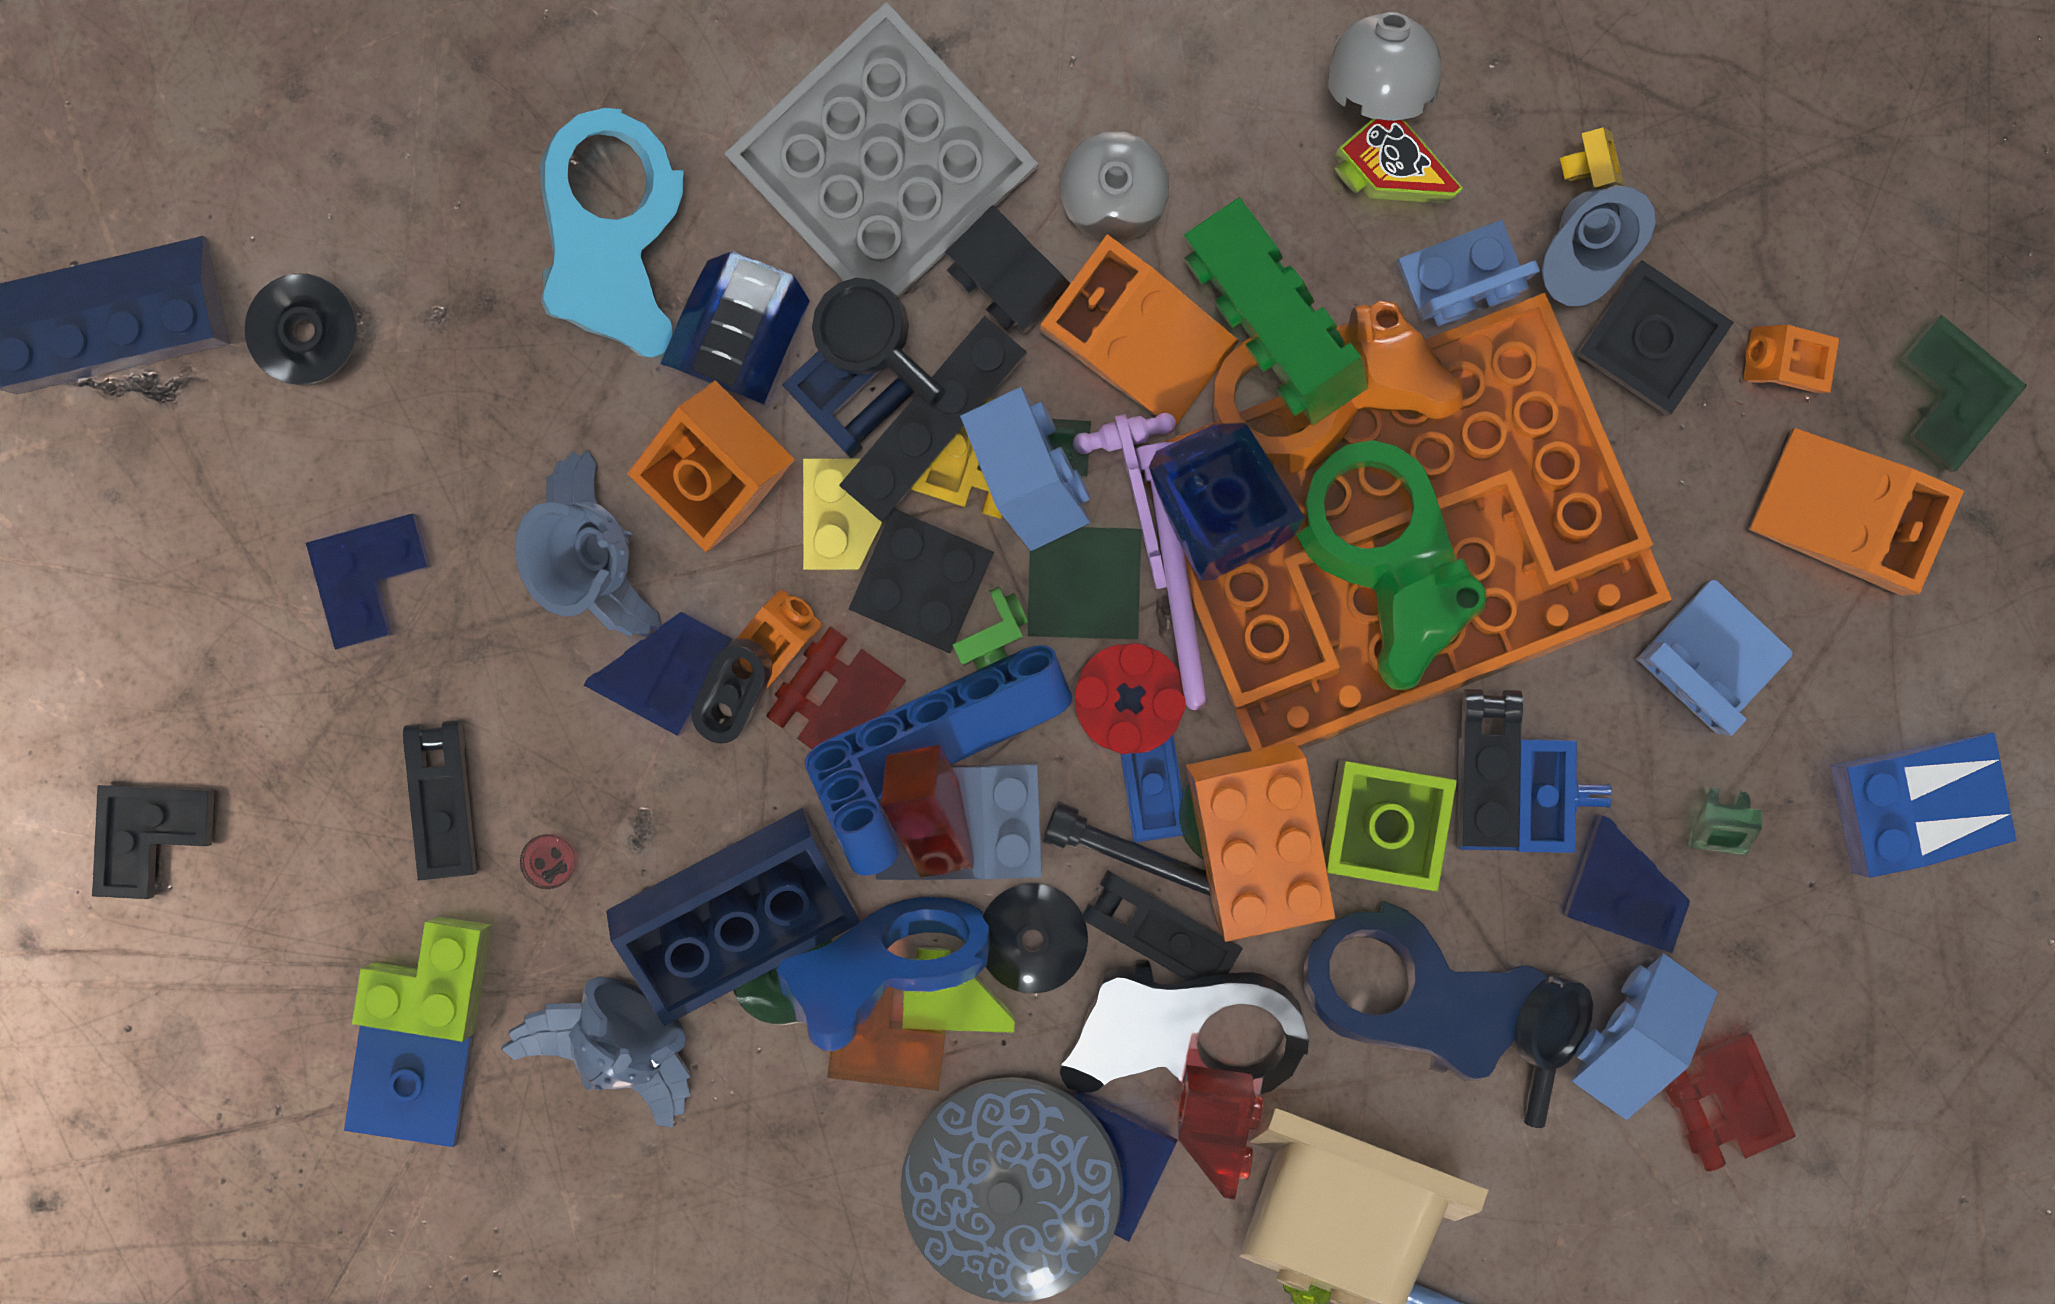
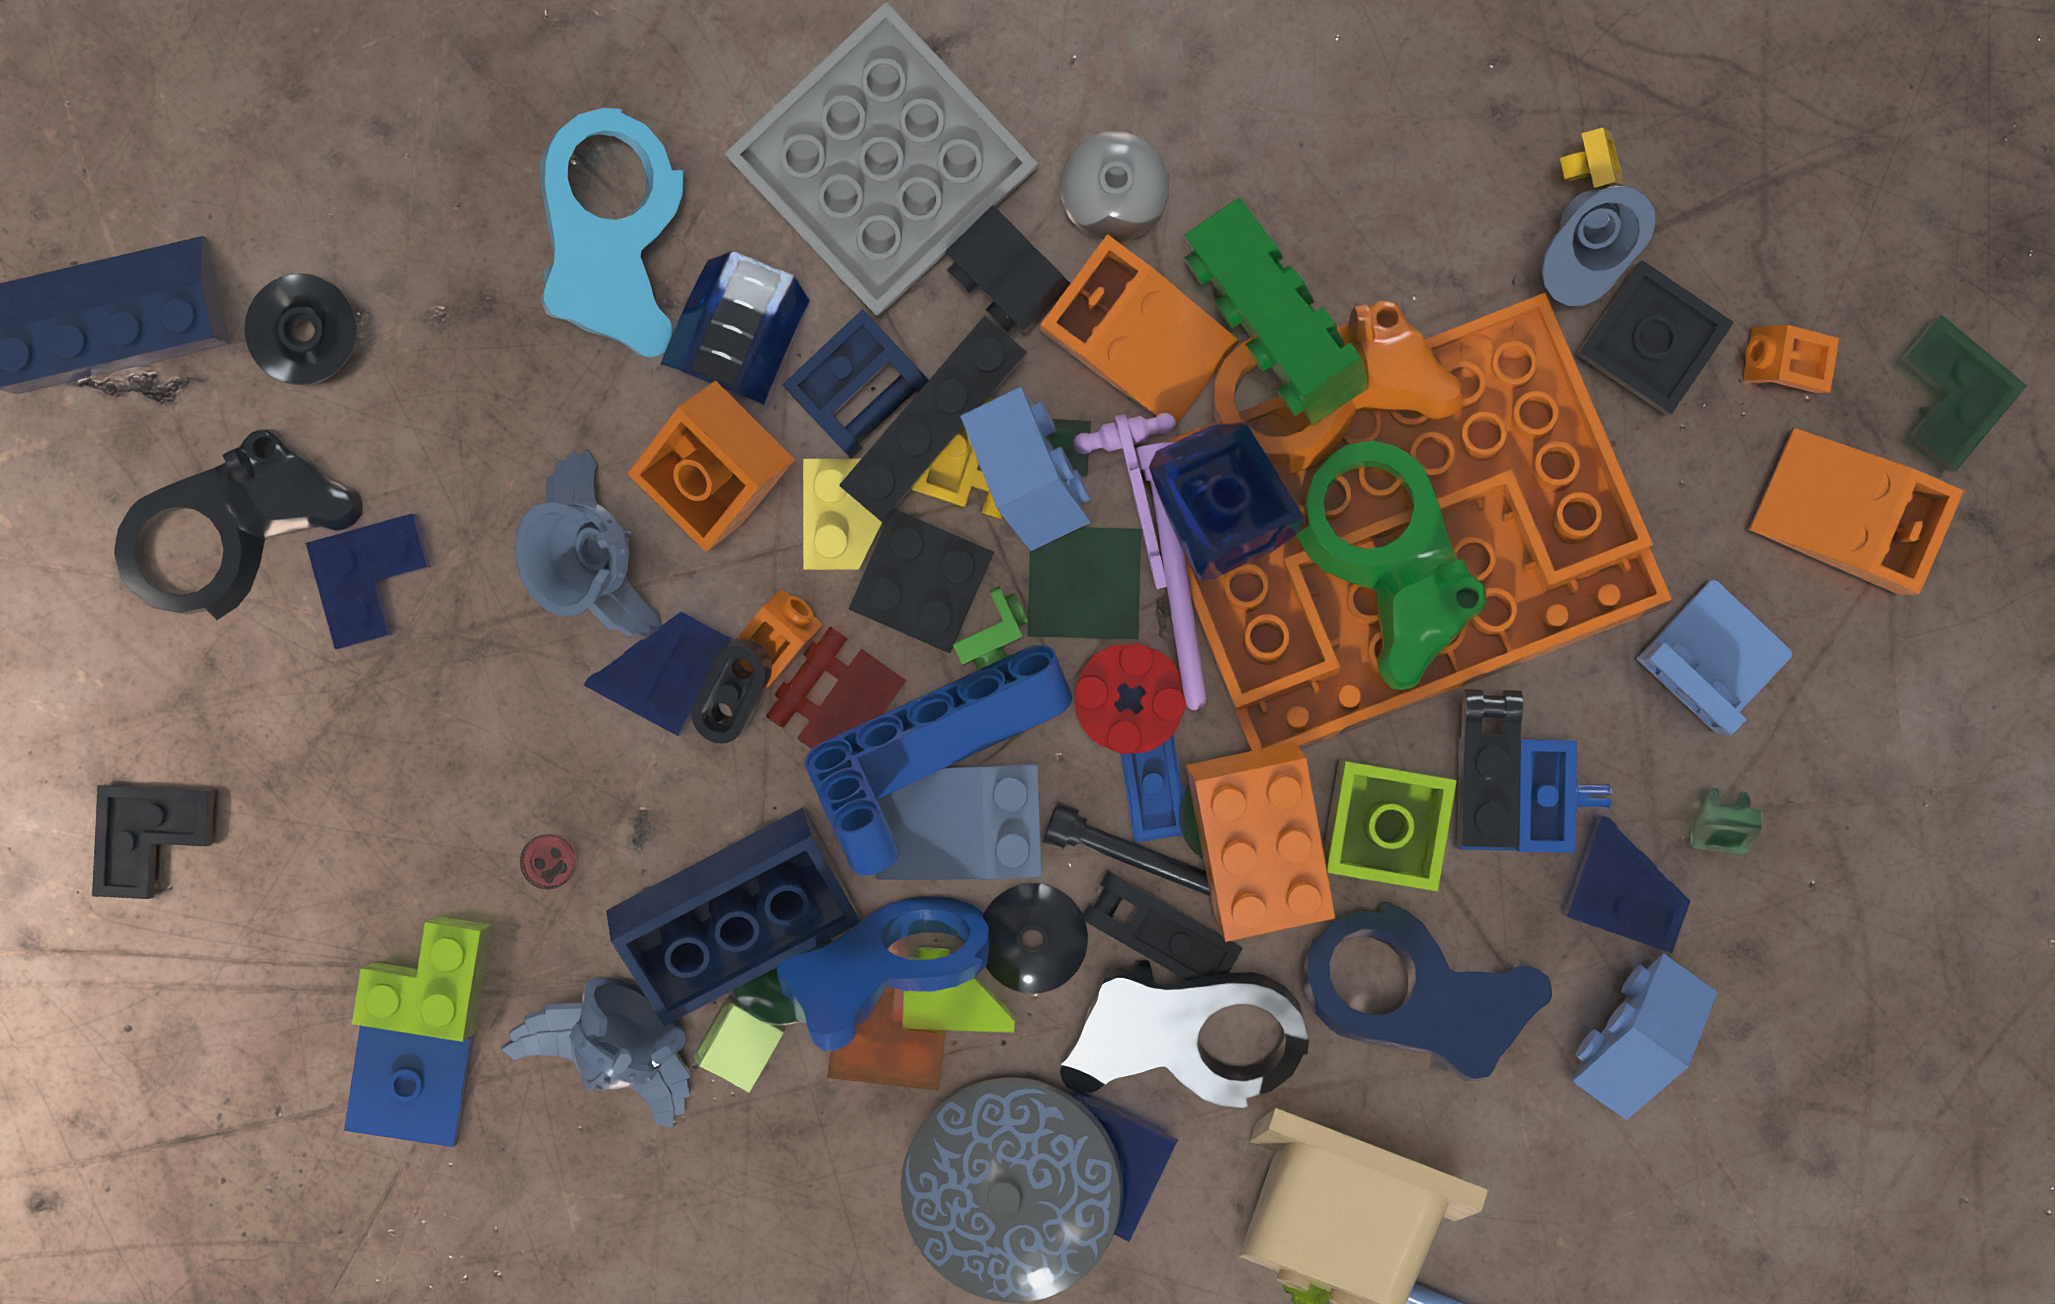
(254, 495): none -> black animal
(439, 802): black plate -> none
(737, 1045): none -> yellowish green piece
(864, 331): black piece -> none
(927, 810): clear red slope -> none
(1215, 1123): clear red slope -> none
(1386, 67): light grey cylinder -> none
(1394, 164): slope -> none
(1462, 270): medium blue bracket -> none
(1549, 1035): black piece -> none
(1744, 1095): clear red plate -> none
(1923, 805): blue slope -> none

